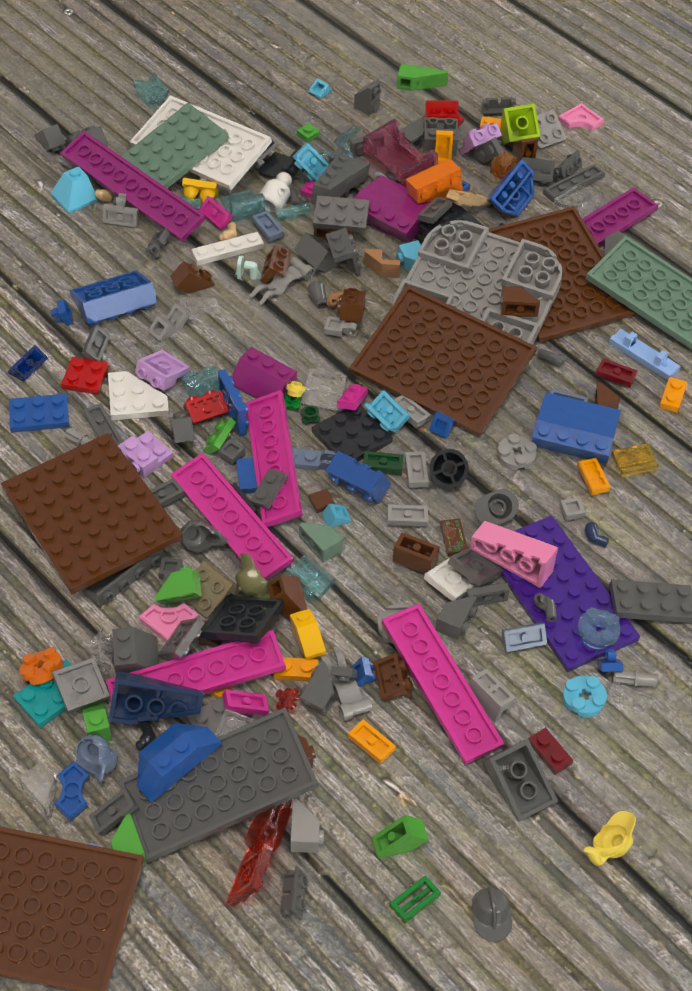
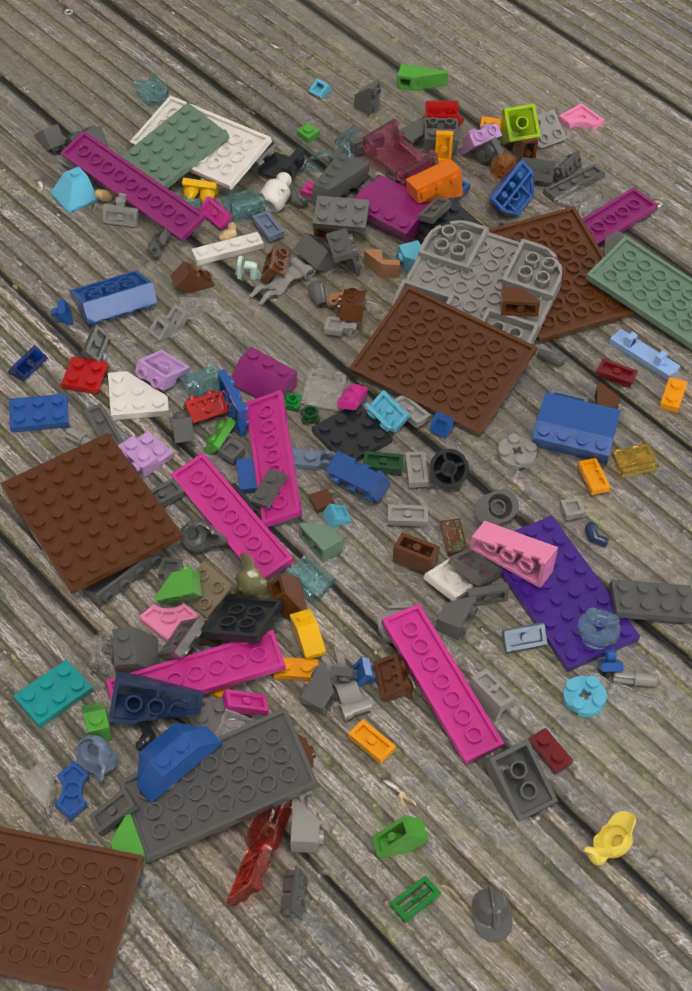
(38, 667): orange plate -> none
(80, 685): flat silver plate -> none
(287, 698): clear red plant -> none
(292, 211): clear light blue axle -> none
(295, 389): light yellow plate -> none
(311, 161): medium azure bracket -> none
(467, 198): tan plate -> none
(492, 106): dark grey hinge -> none
(547, 605): dark grey arm -> none

